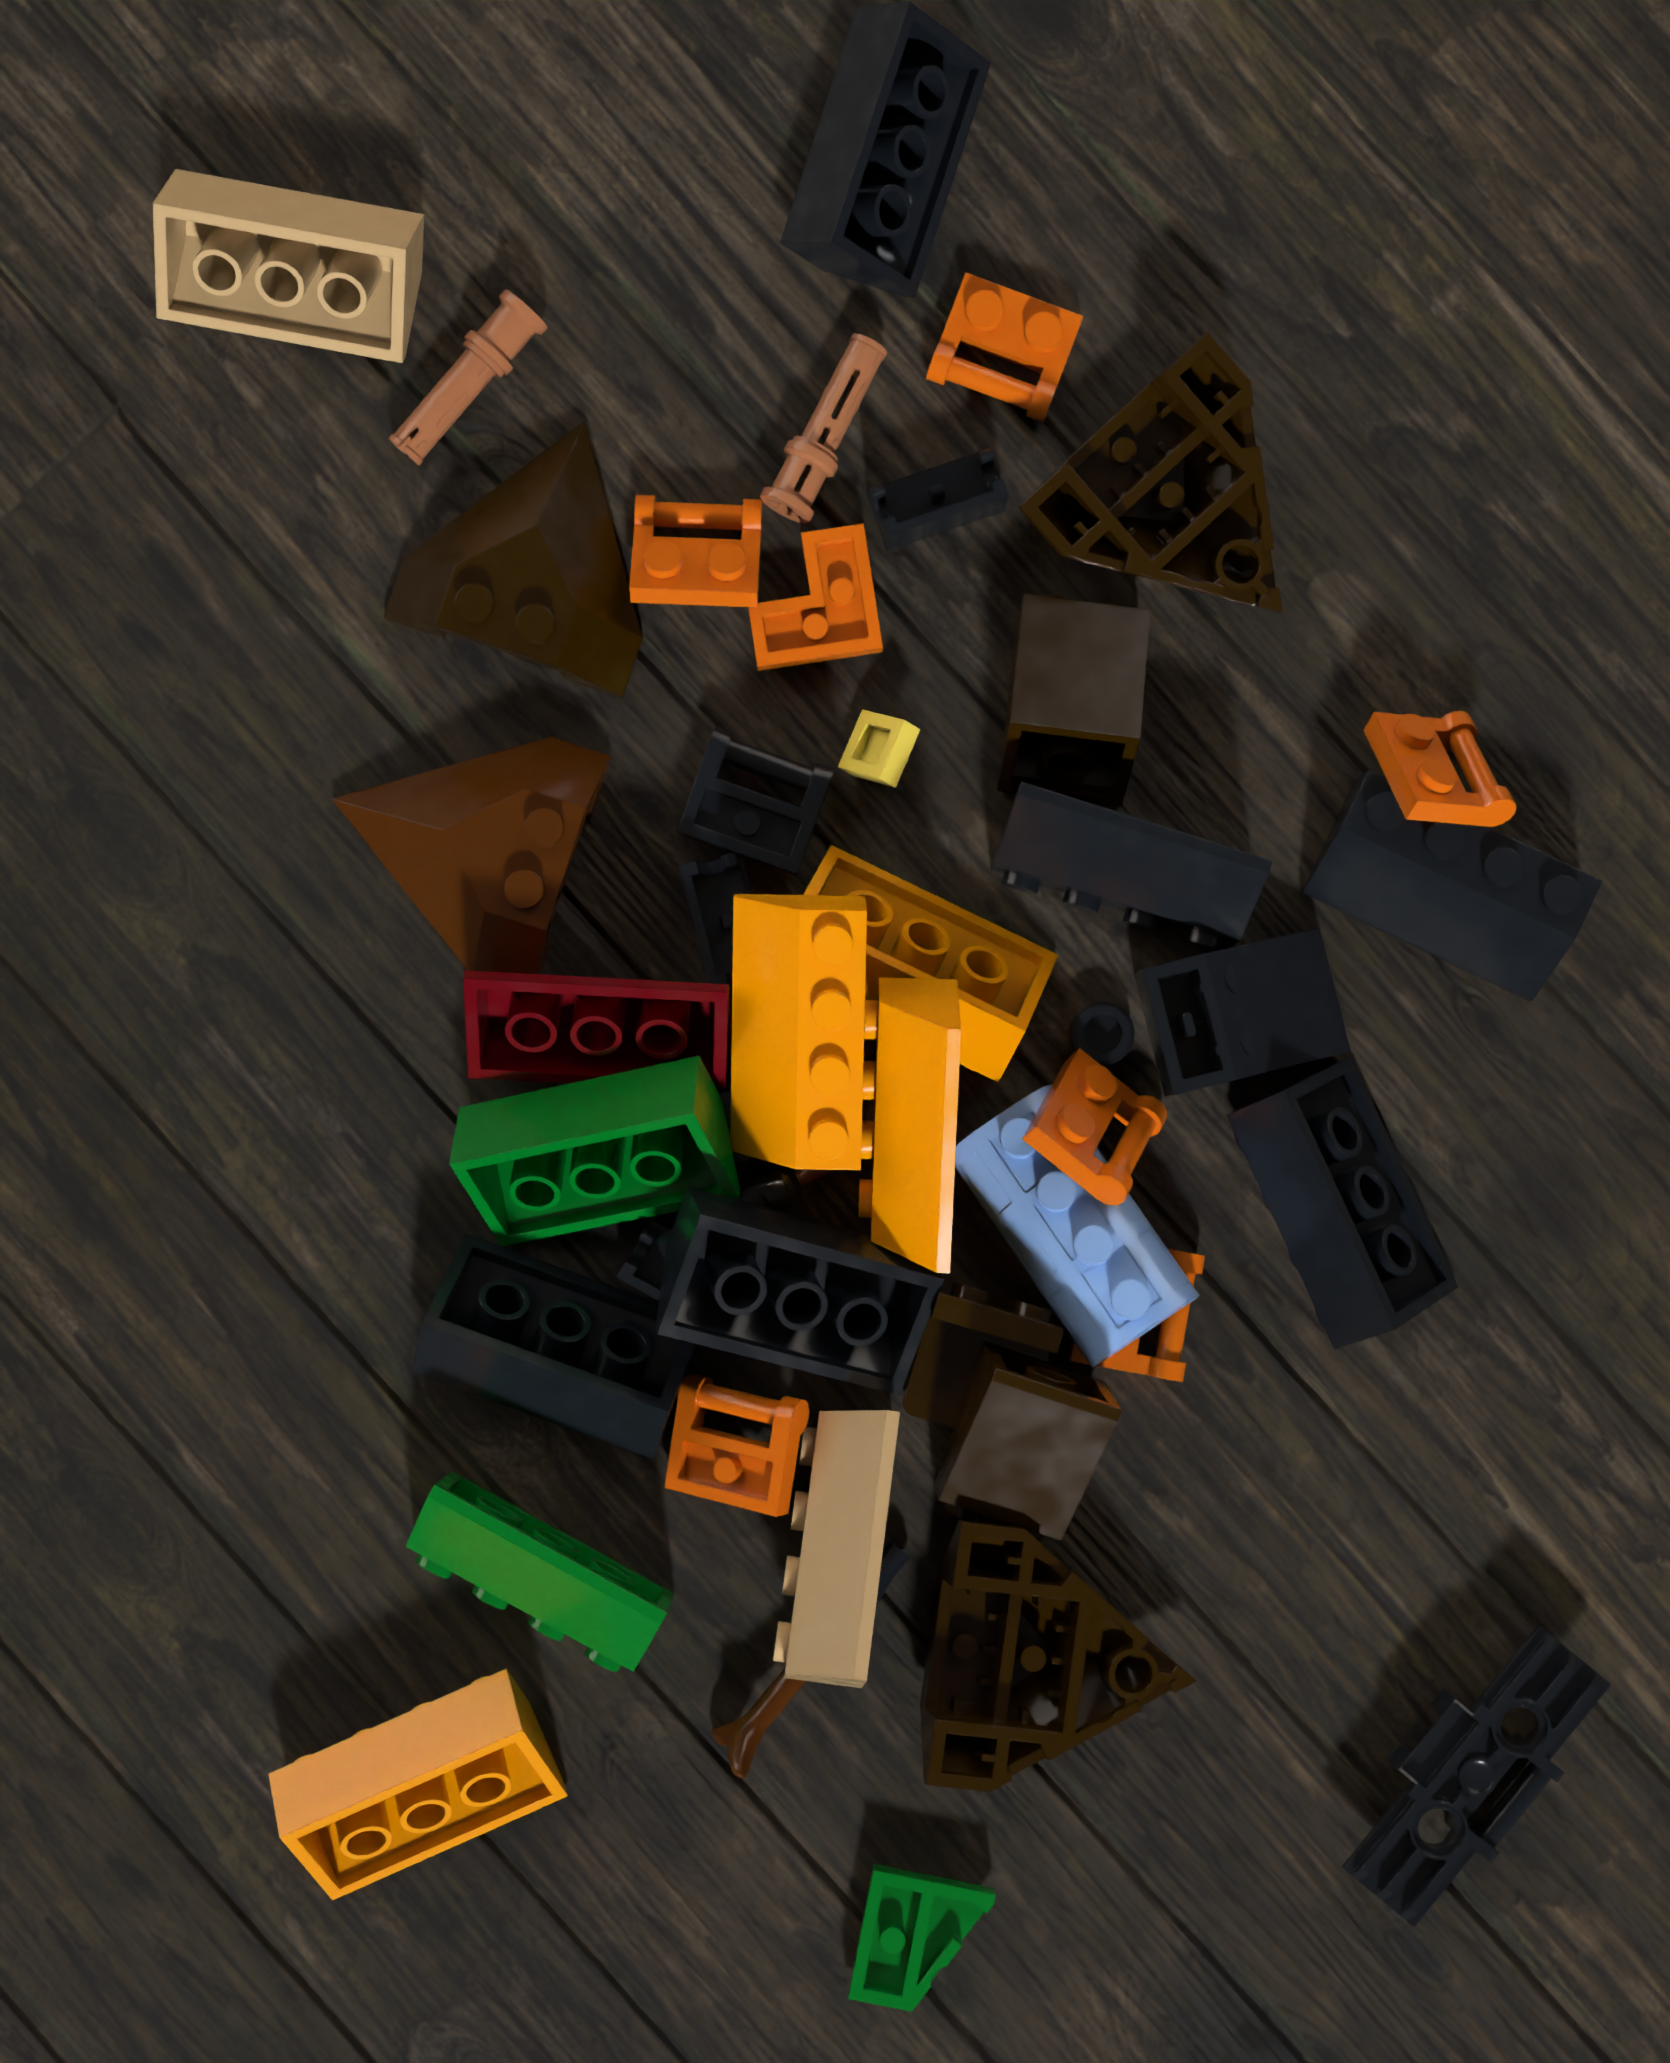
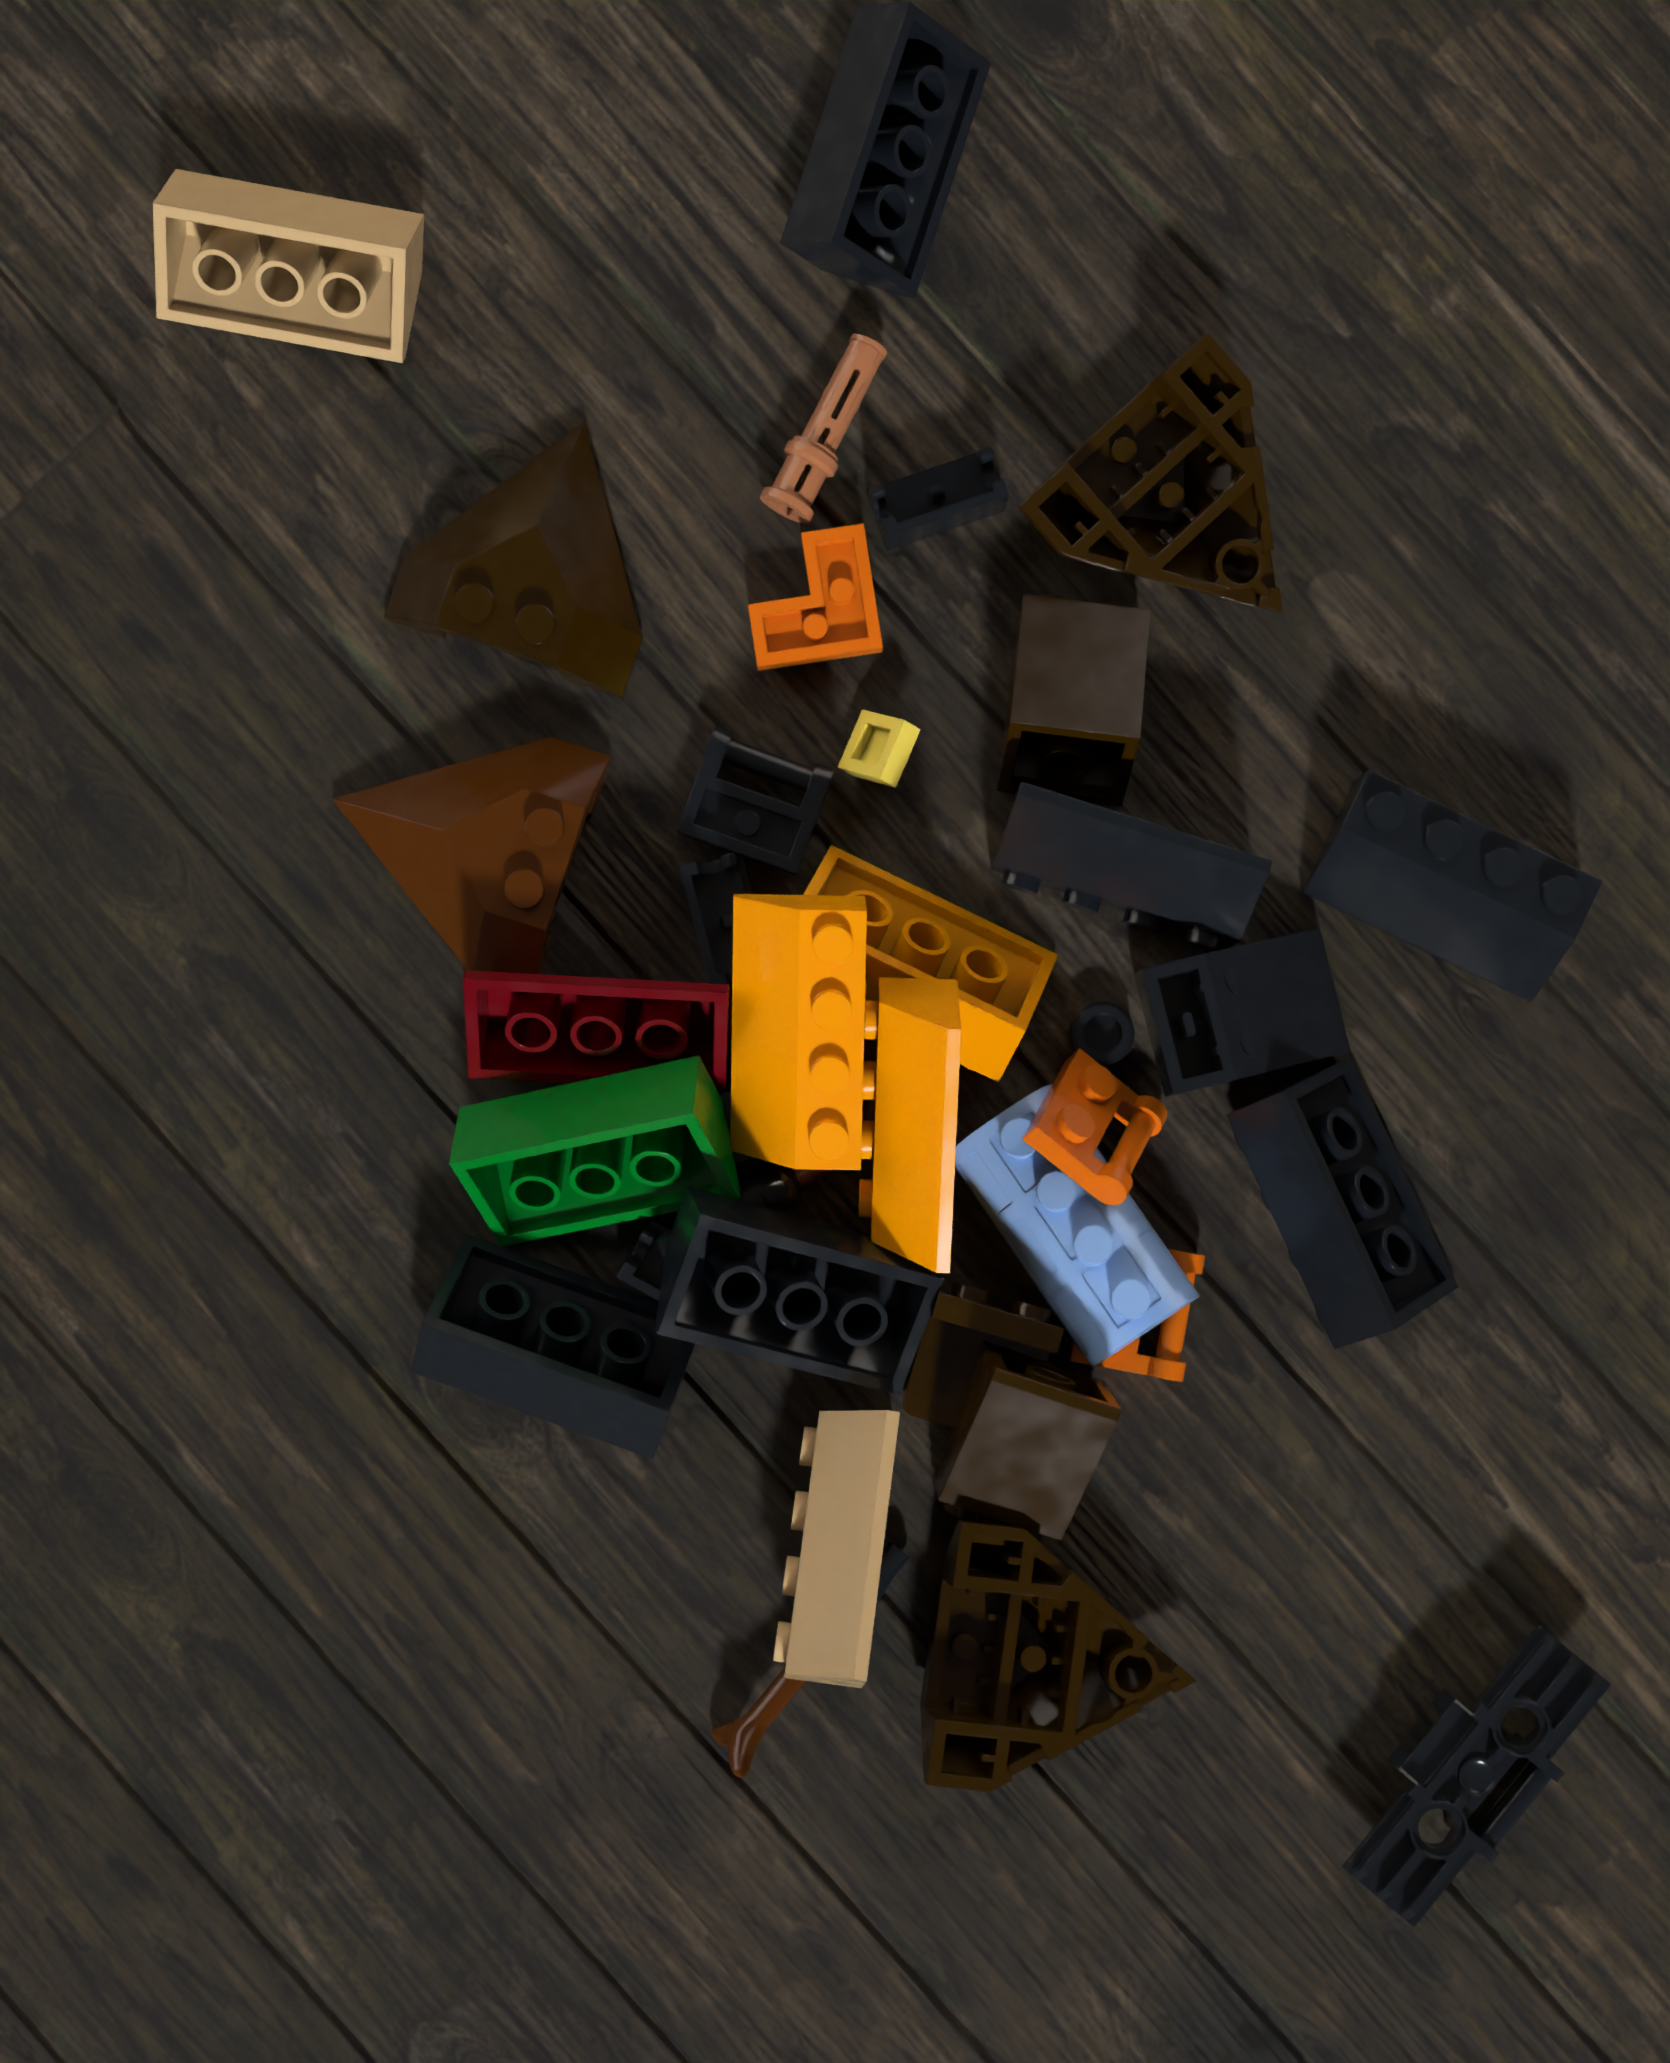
(415, 1785): light orange slope -> none
(486, 356): nougat pin -> none
(539, 1571): green slope -> none
(696, 568): orange plate -> none
(729, 1465): orange plate -> none
(911, 1932): green wing -> none
(1010, 329): orange plate -> none
(1423, 777): orange plate -> none

